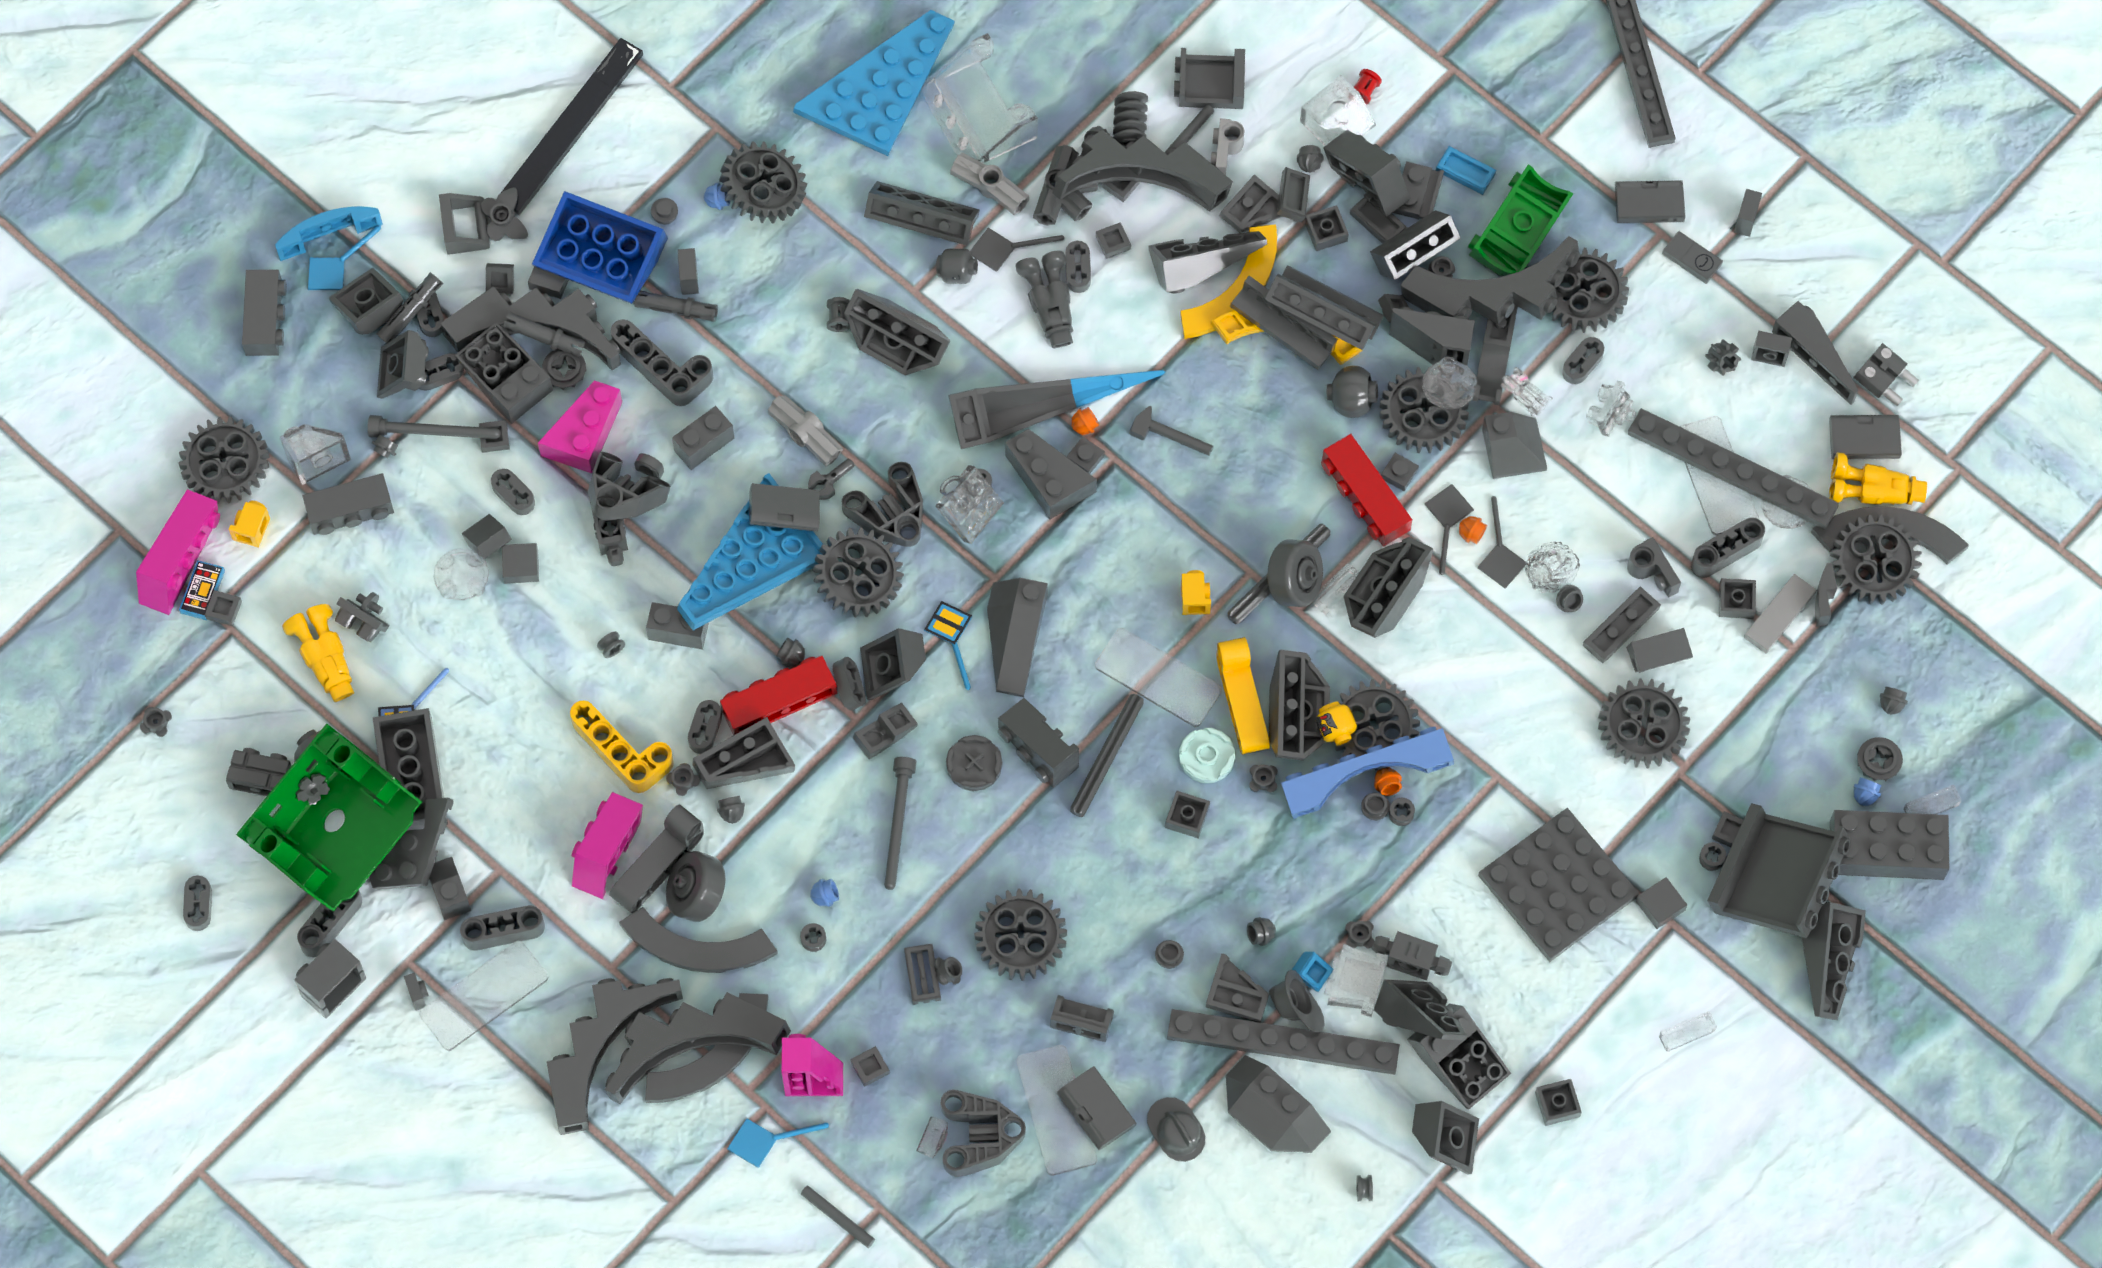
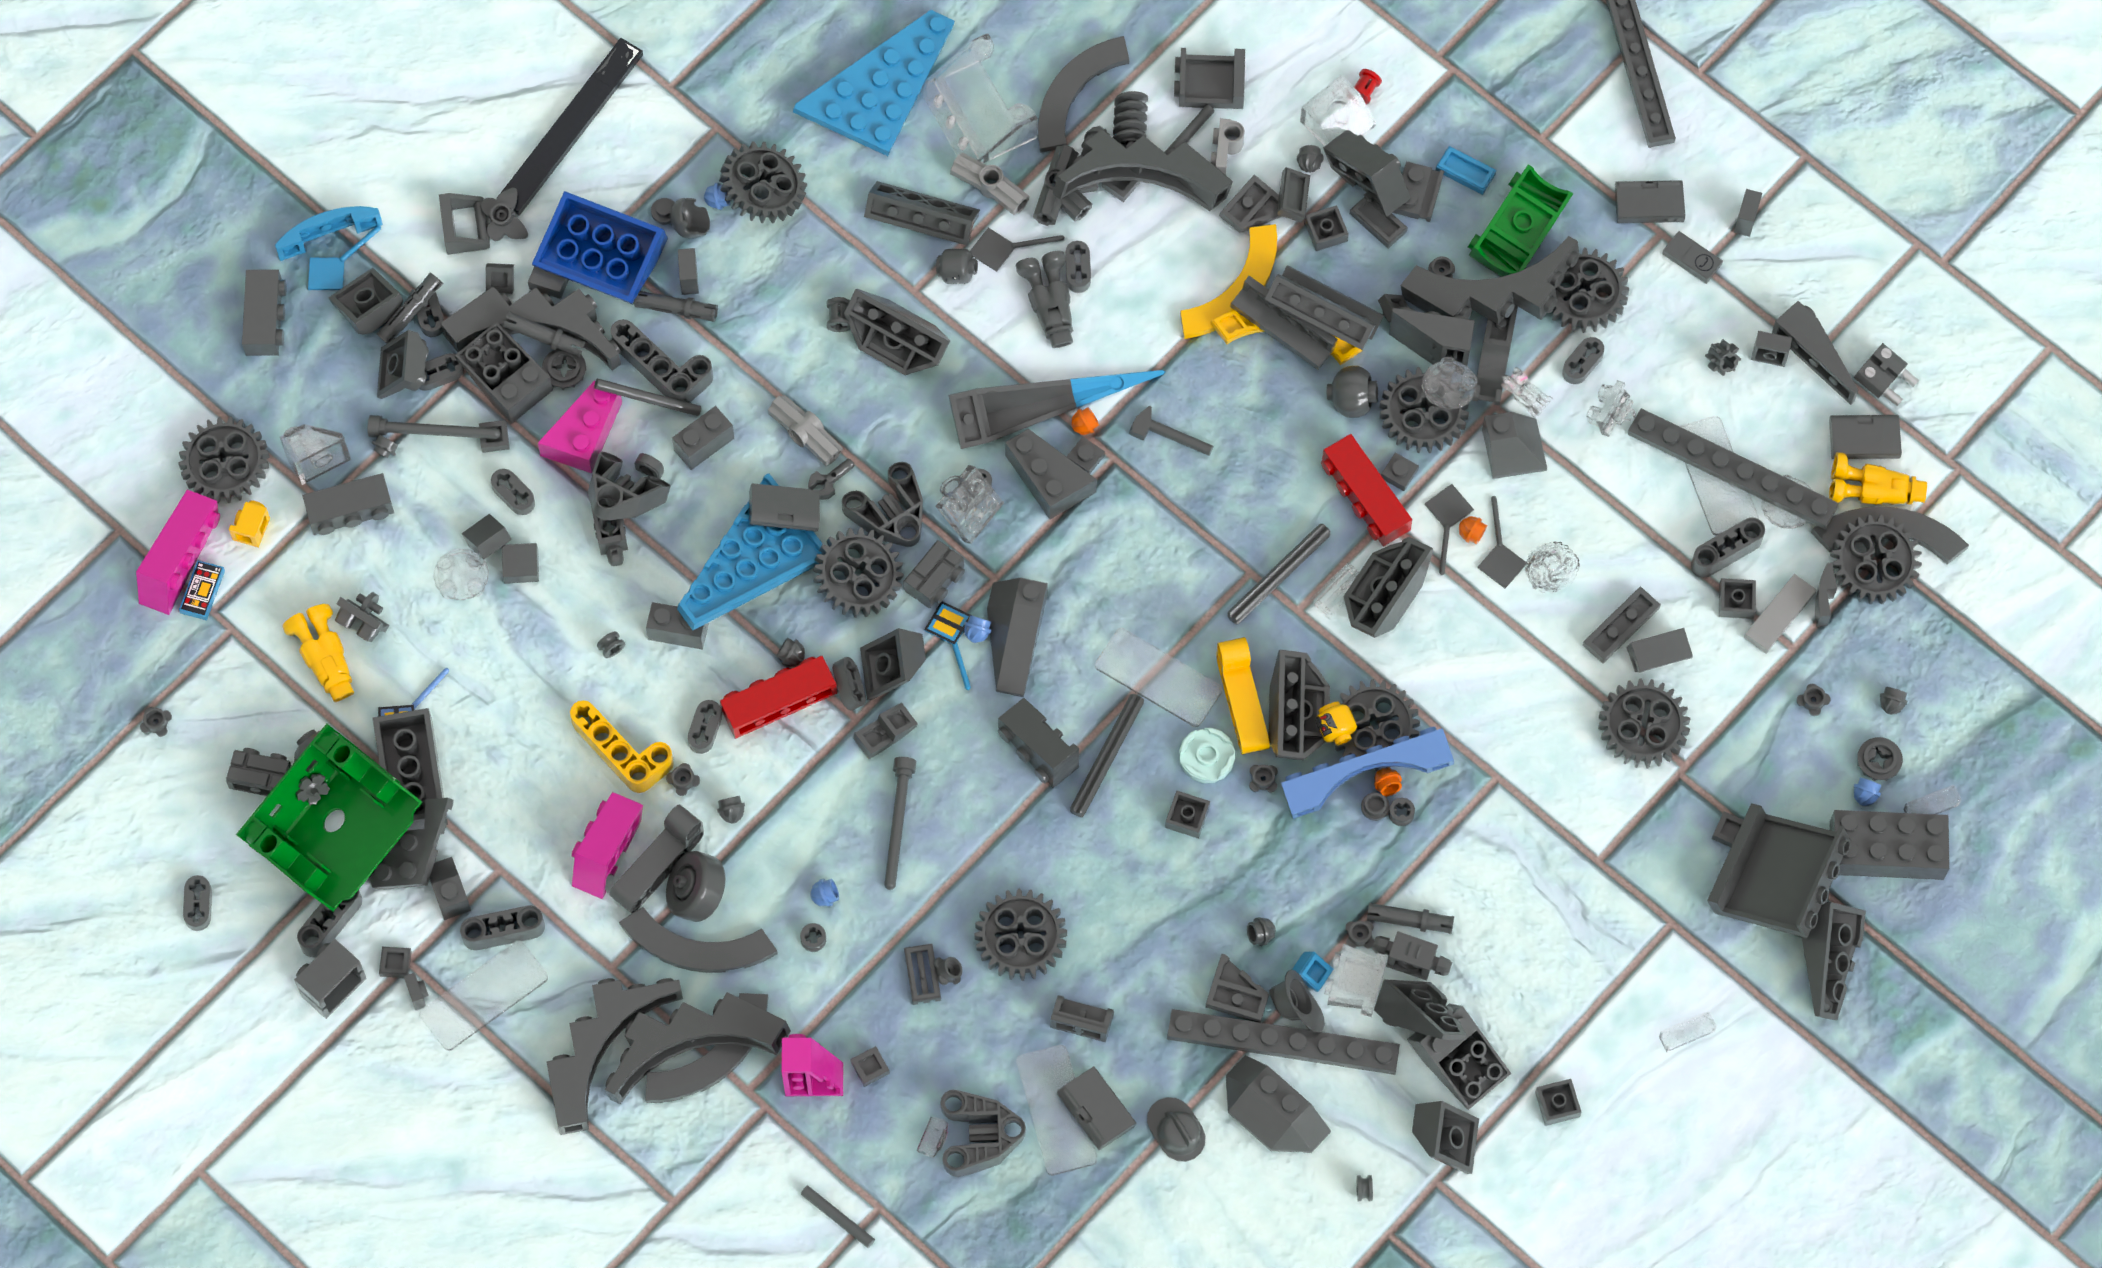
(223, 608): dark grey plate -> none
(395, 962): none -> dark grey tile
(647, 397): none -> dark grey bar
(689, 219): none -> dark grey hair
(744, 757): dark grey wedge -> none
(755, 1142): dark azure piece -> none
(934, 574): none -> dark grey brick
(974, 763): dark grey tile -> none
(977, 629): none -> medium blue plate
(1070, 83): none -> dark grey tile
(1113, 240): dark grey plate -> none
(1169, 954): dark grey plate -> none
(1187, 265): dark grey wedge -> none
(1195, 593): yellow brick -> none
(1295, 573): dark grey wheel -> none
(1410, 918): none -> dark grey pin
(1415, 244): dark grey brick -> none
(1558, 884): dark grey plate -> none
(1569, 598): dark grey plate -> none
(1657, 565): dark grey plate -> none
(1661, 903): dark grey piece -> none
(1708, 864): dark grey bush -> none
(1816, 692): none -> dark grey plate

